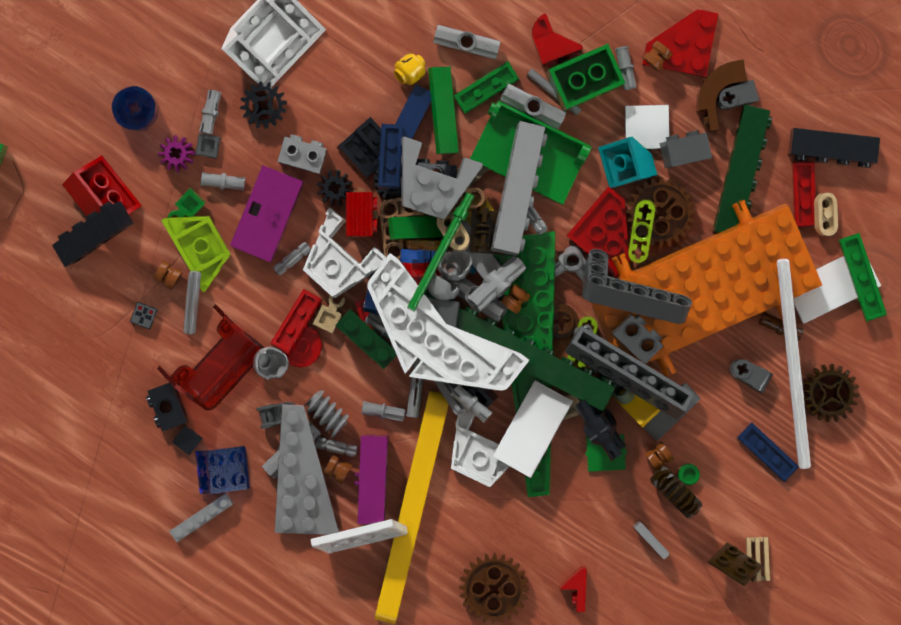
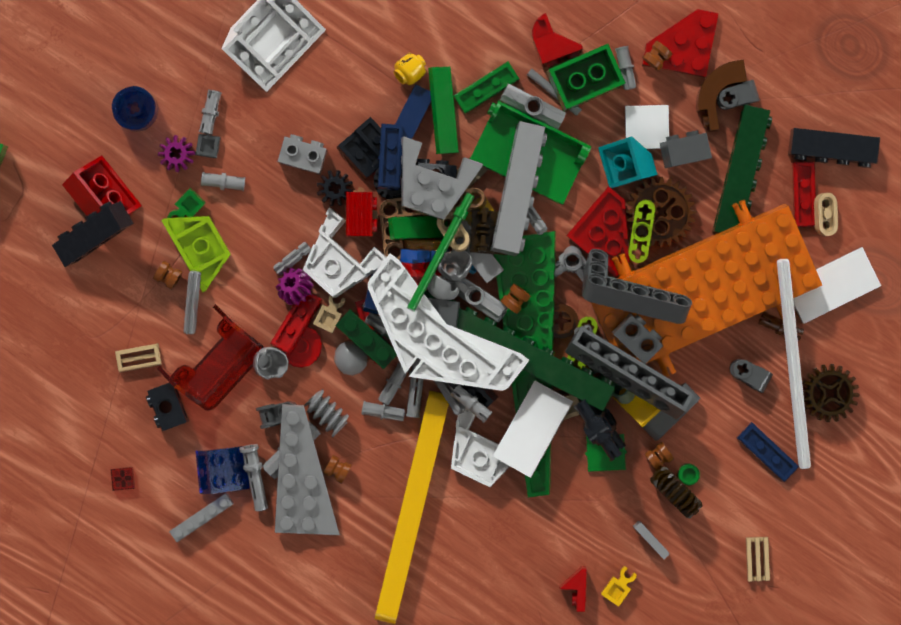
(122, 478): none -> clear red tile
(143, 315): tile -> none
(157, 354): none -> tan tile
(187, 439): black tile -> none
(253, 469): none -> light grey pin
(267, 213): magenta brick -> none
(272, 111): black gear -> none
(294, 286): none -> magenta gear
(336, 446): light grey axle -> none
(350, 358): none -> light grey hair
(359, 536): white tile -> none
(372, 478): magenta brick -> none
(392, 385): none -> light grey axle
(452, 38): light grey piece -> none
(496, 284): light grey piece -> none
(508, 602): reddish brown gear -> none
(617, 589): none -> yellow plate
(736, 564): dark brown hinge -> none
(862, 277): green tile -> none

